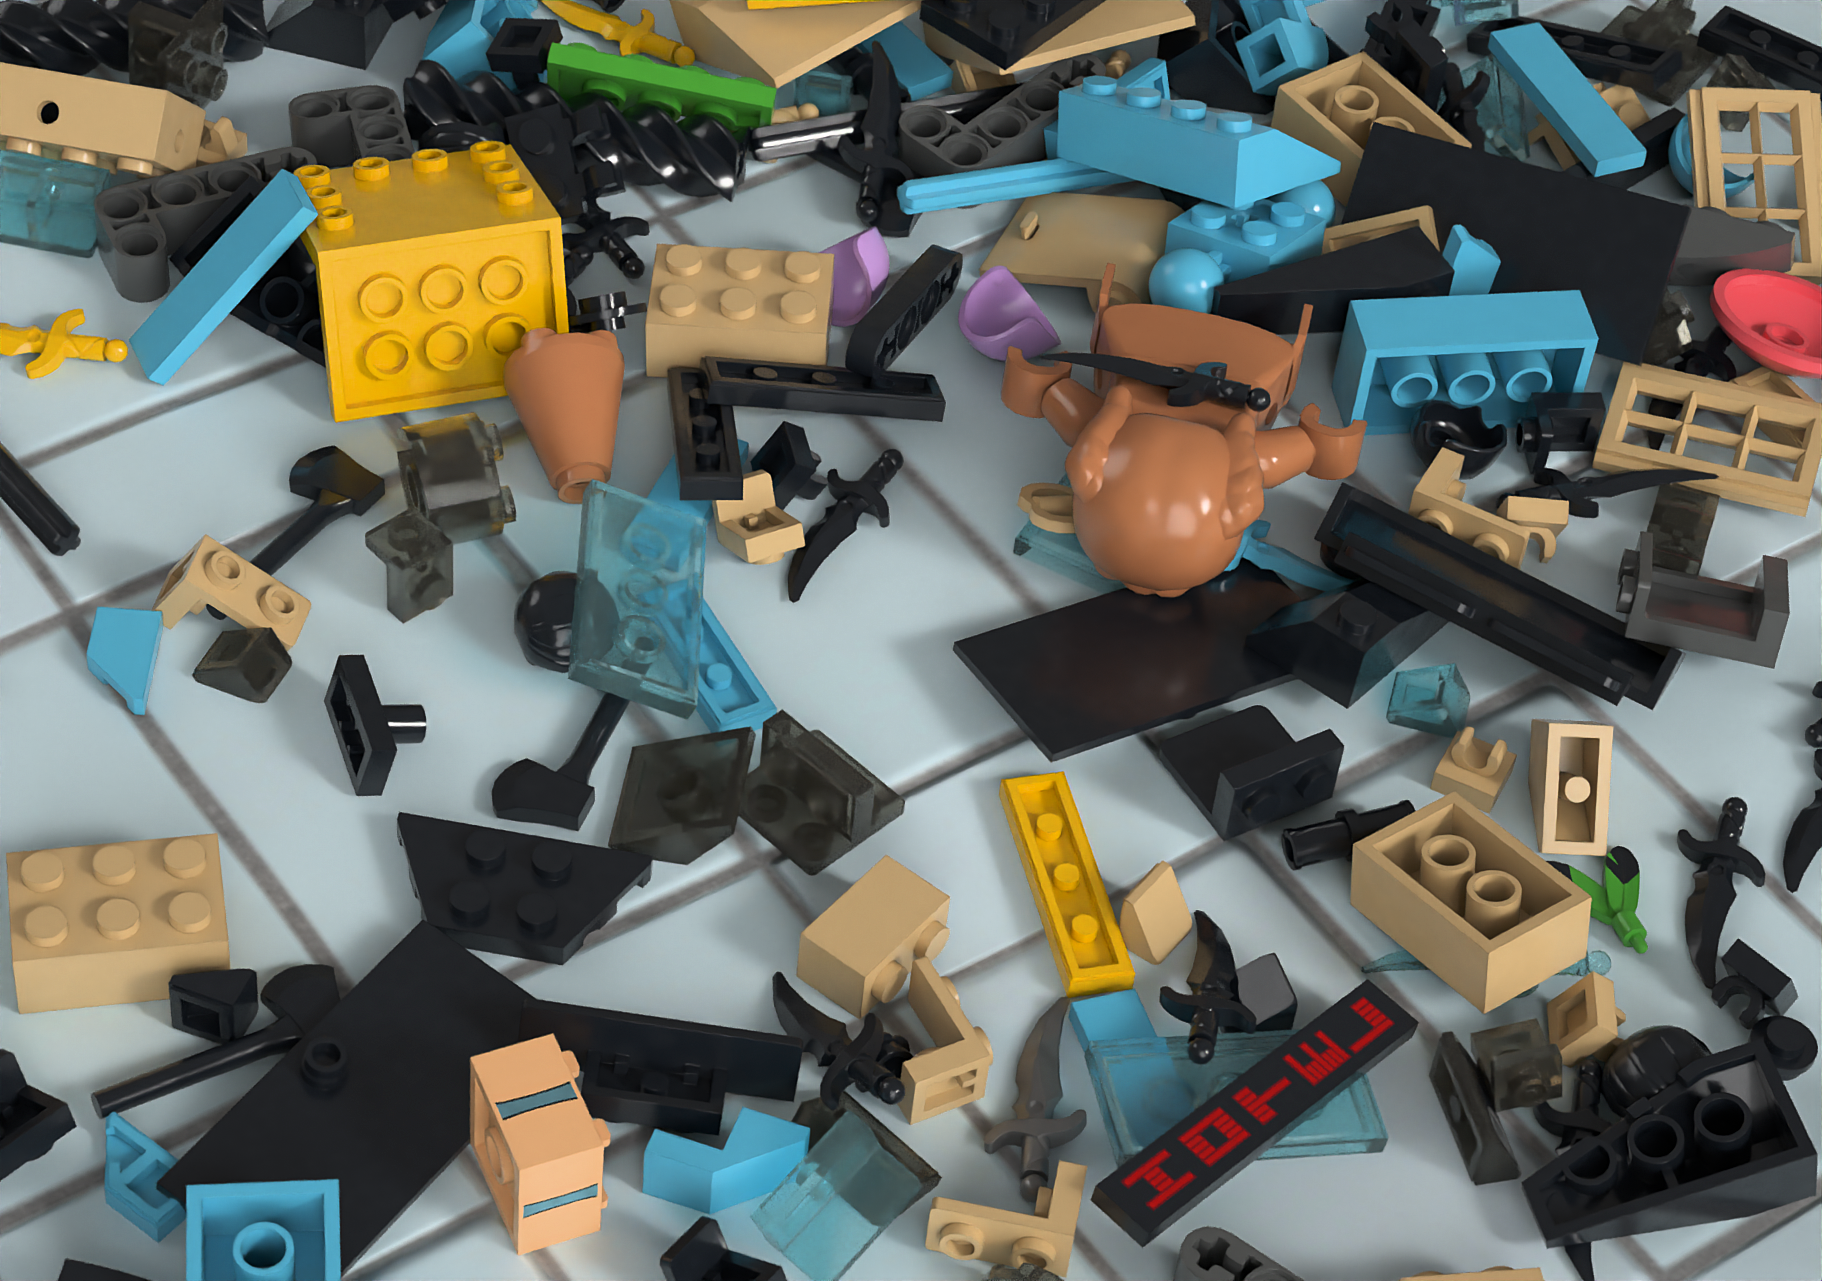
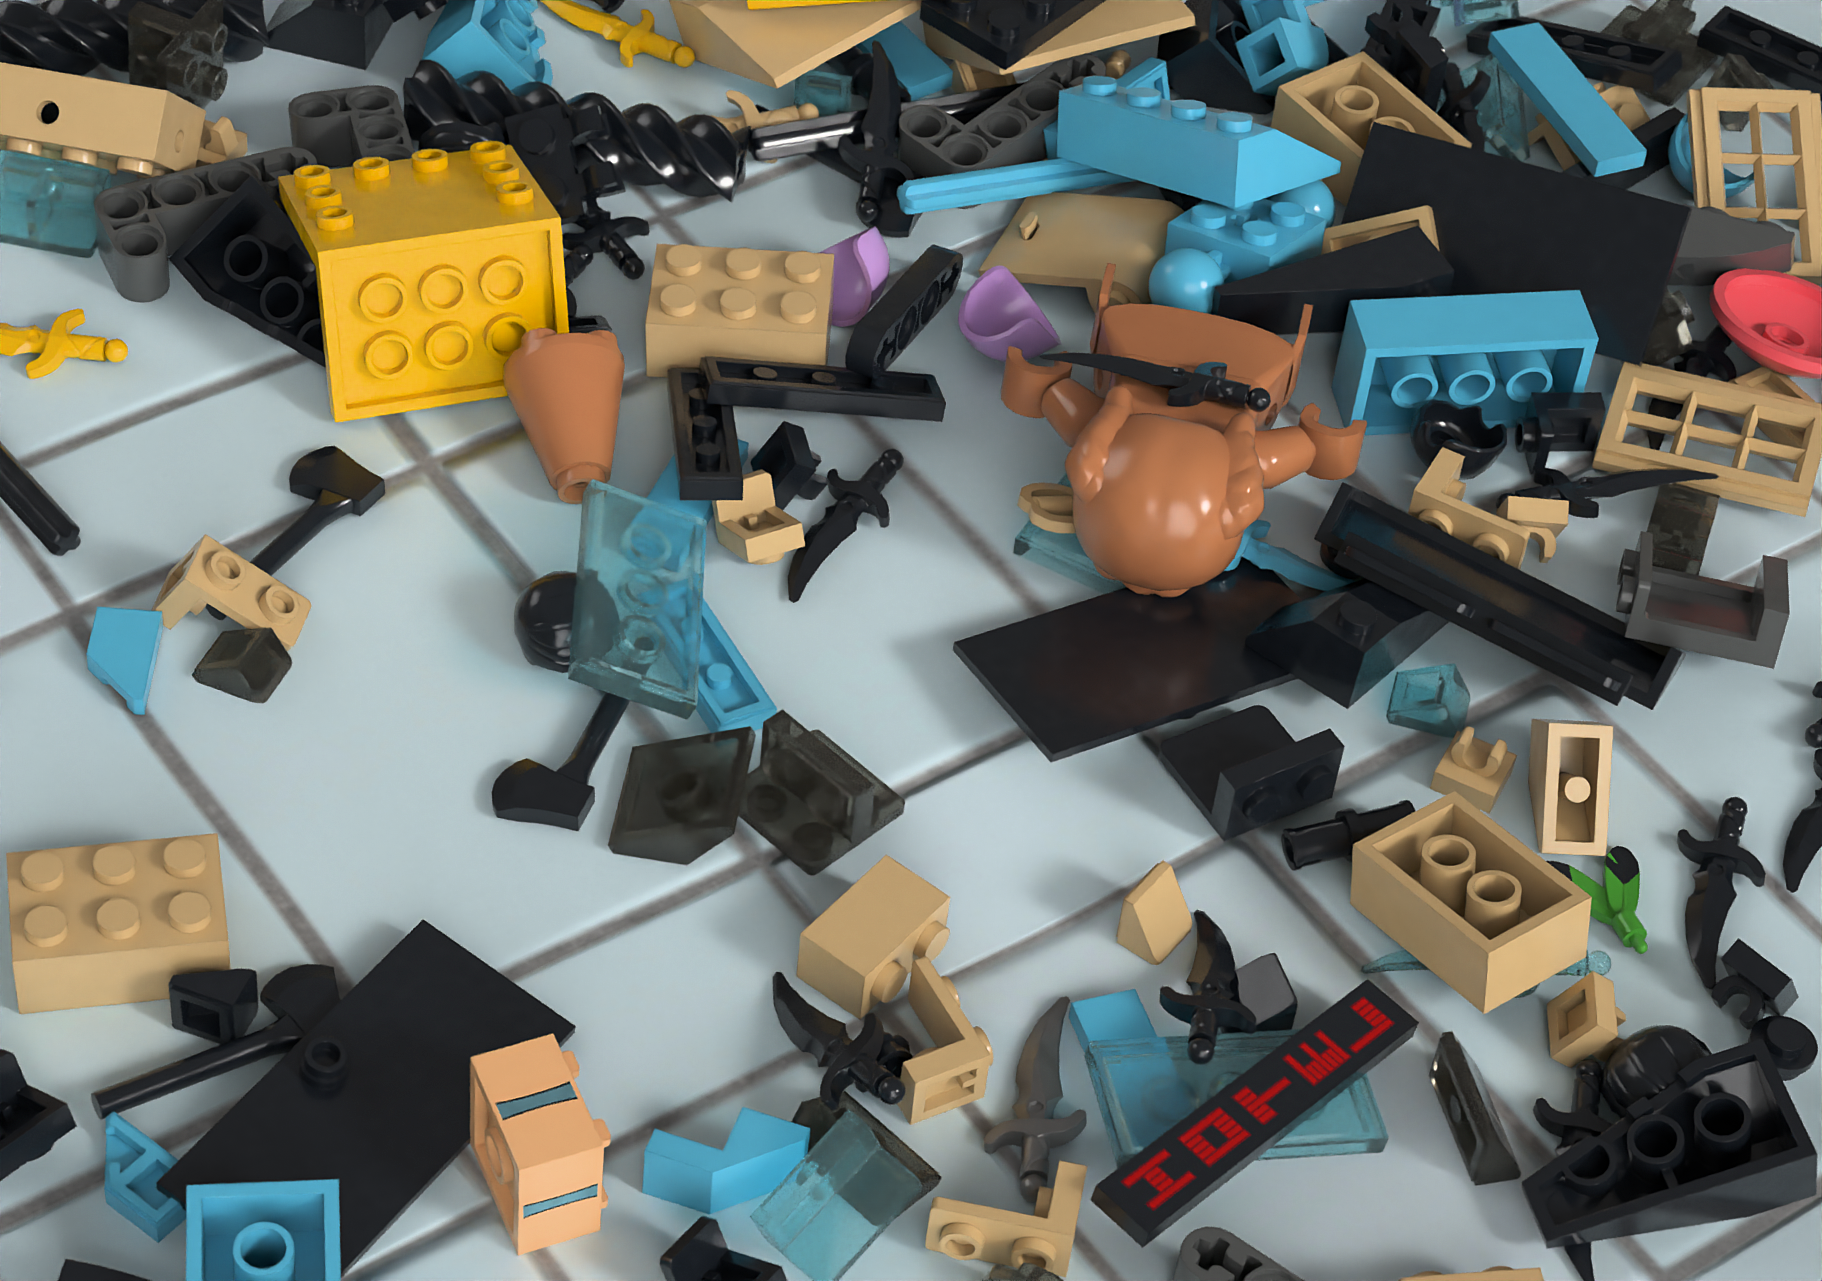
(223, 277): medium azure tile -> none
(365, 727): black tile -> none
(416, 563): clear smoke bracket -> none
(455, 478): clear smoke brick -> none
(514, 888): black wing -> none
(523, 47): black tile -> none
(605, 312): black piece -> none
(664, 1067): black bracket -> none
(678, 91): bright green wing -> none
(1066, 885): yellow tile -> none
(1473, 263): medium azure tile -> none
(1517, 1065): clear smoke bracket -> none

